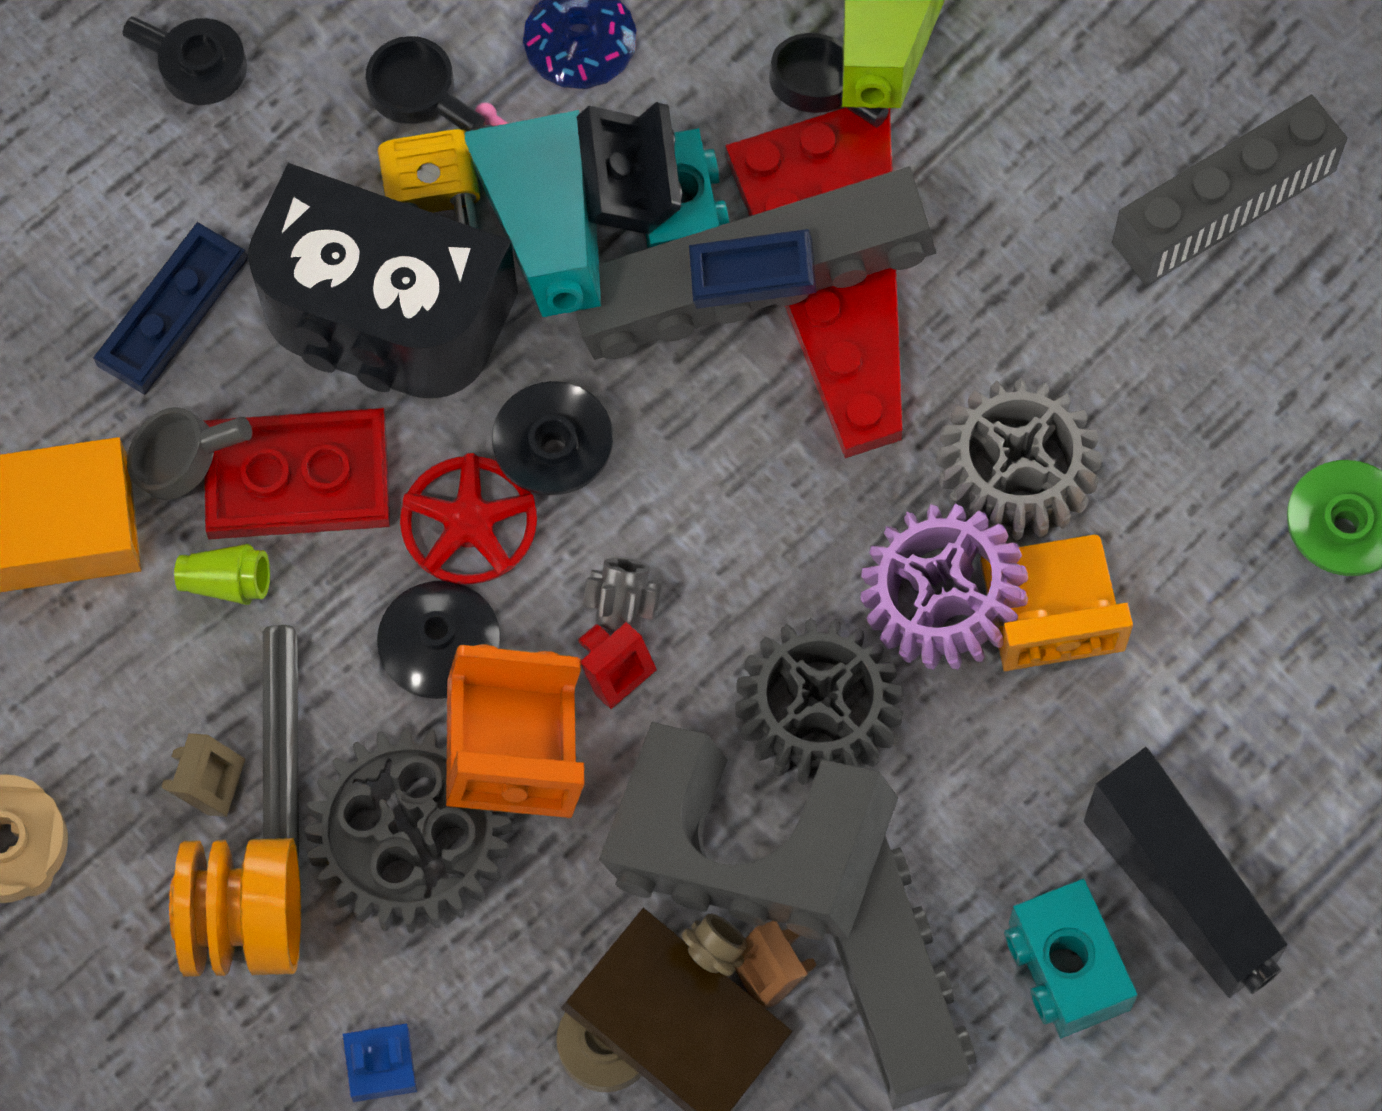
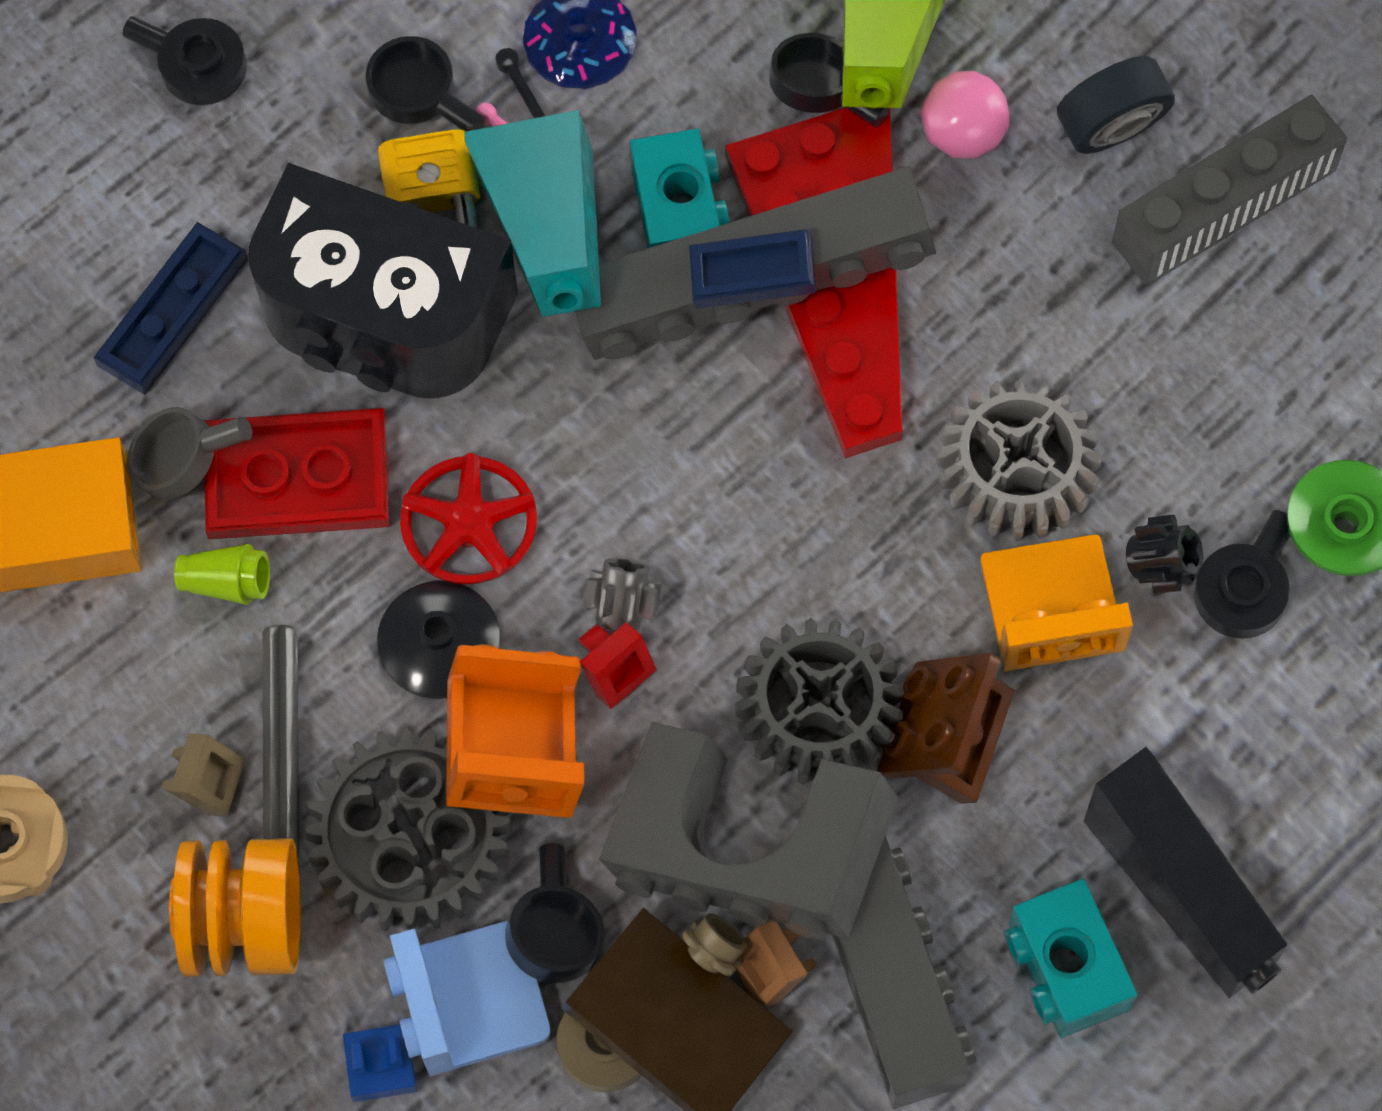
(464, 998): none -> light blue bracket
(508, 62): none -> black hinge
(552, 413): black dish -> none
(553, 928): none -> black piece
(629, 167): black bracket -> none
(949, 725): none -> reddish brown bracket
(961, 542): lavender gear -> none
(965, 115): none -> bright pink hair
(1115, 104): none -> black wheel
(1164, 554): none -> black gear
(1244, 585): none -> black piece

